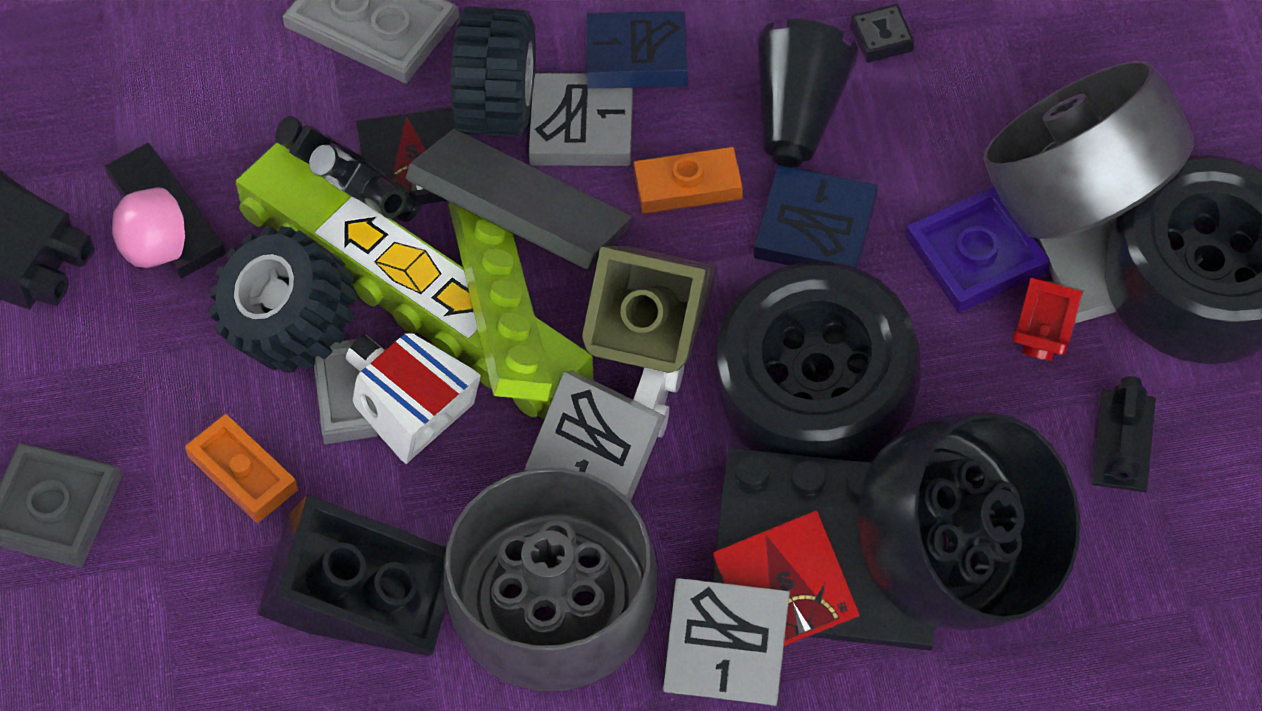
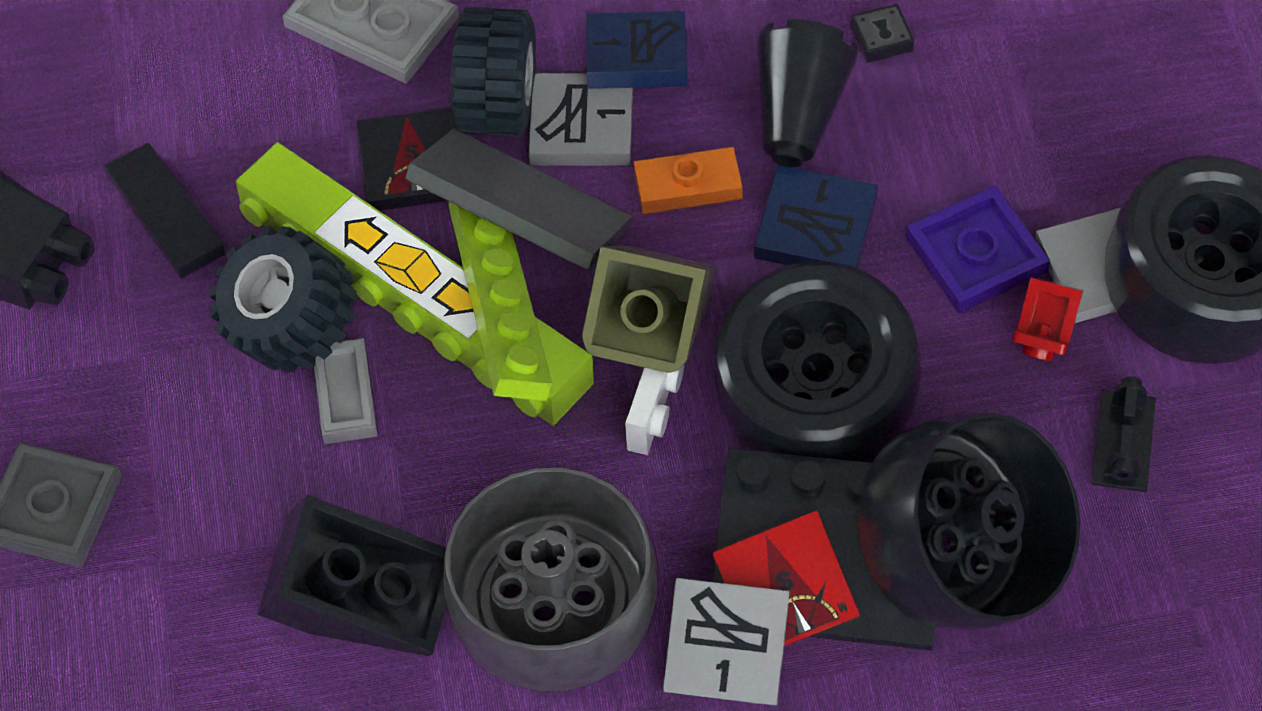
(148, 228): bright pink hair -> none
(241, 468): orange plate -> none
(347, 170): black piece -> none
(410, 391): white torso -> none
(596, 433): light grey tile -> none
(1090, 151): flat silver wheel -> none

